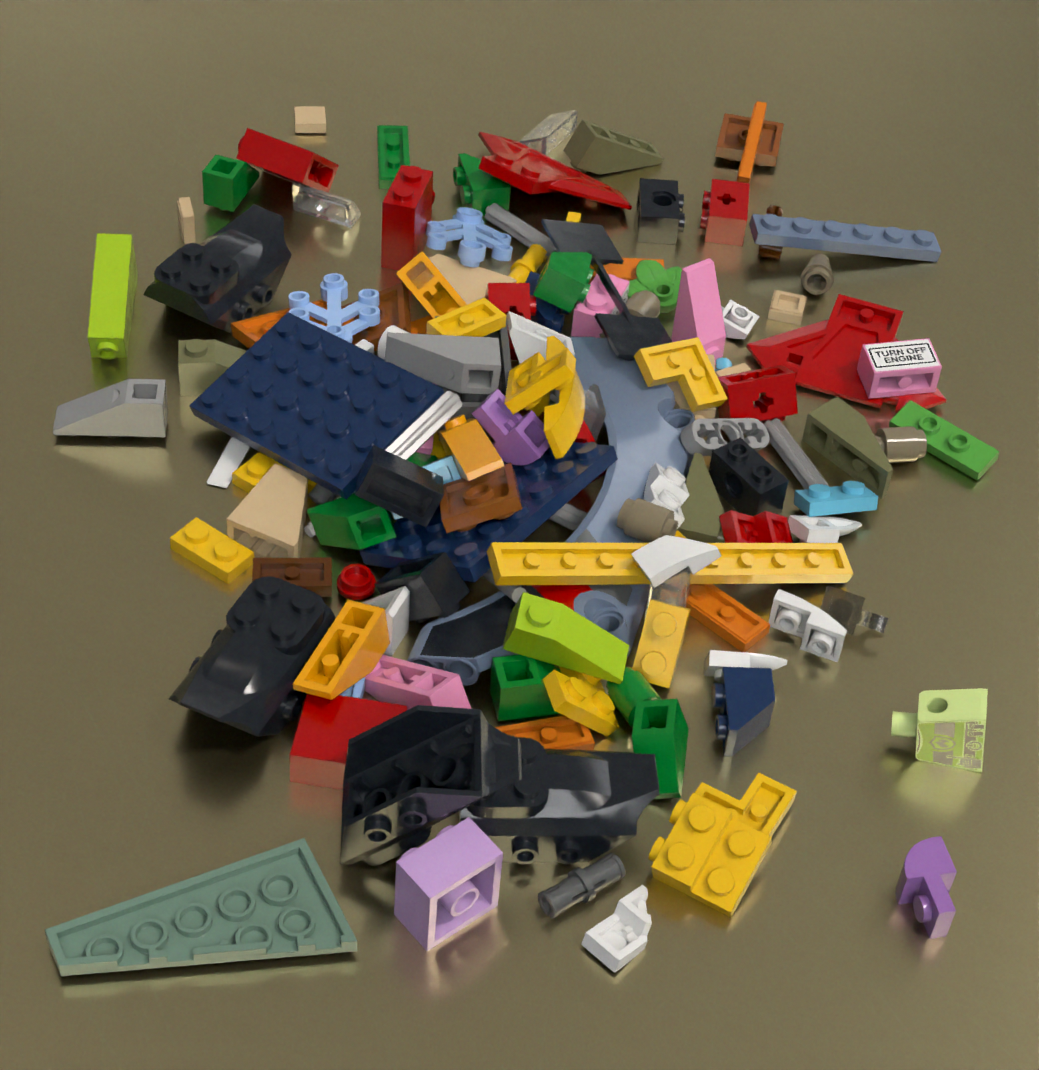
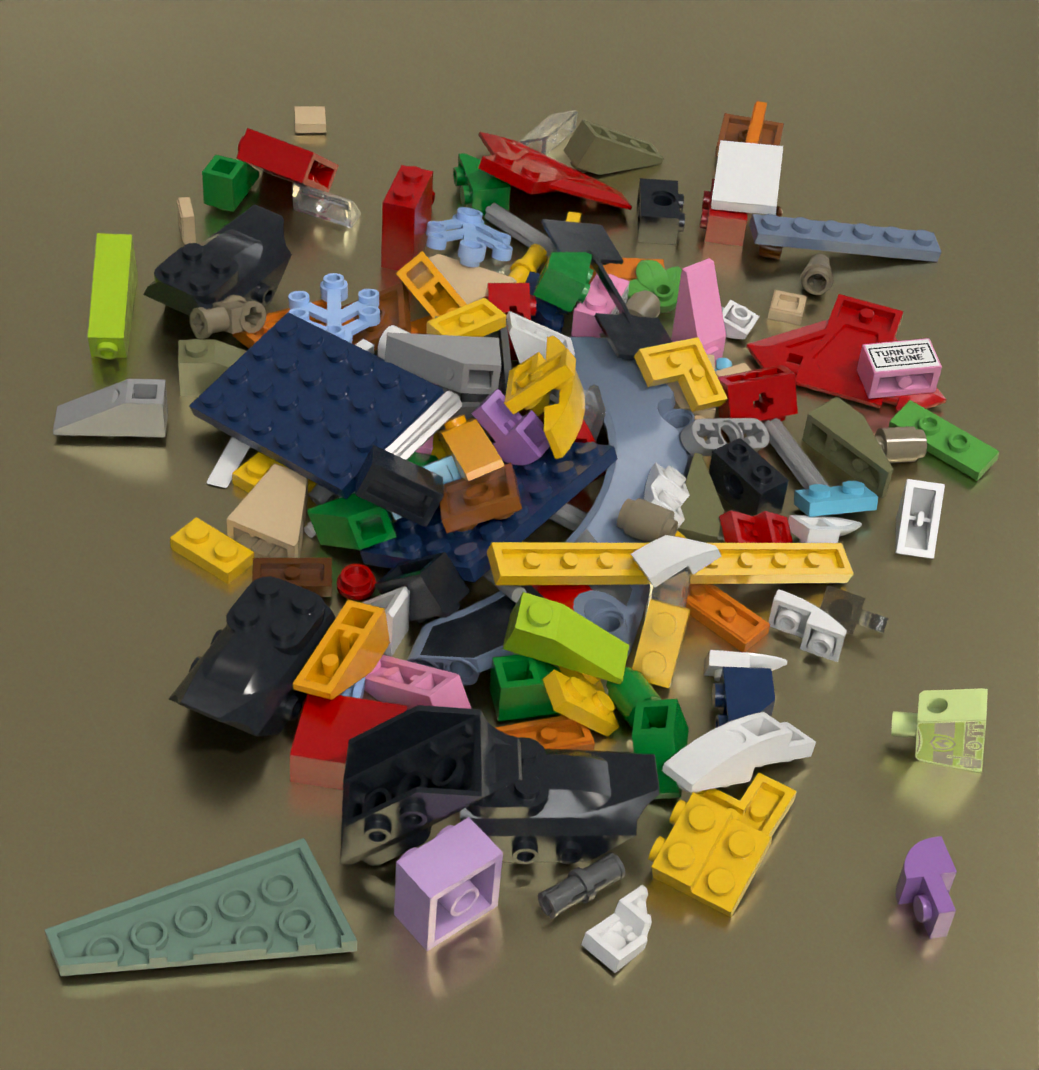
(229, 315): none -> dark tan connector
(392, 152): green tile -> none
(734, 750): none -> white slope
(747, 177): none -> white tile
(919, 518): none -> white slope

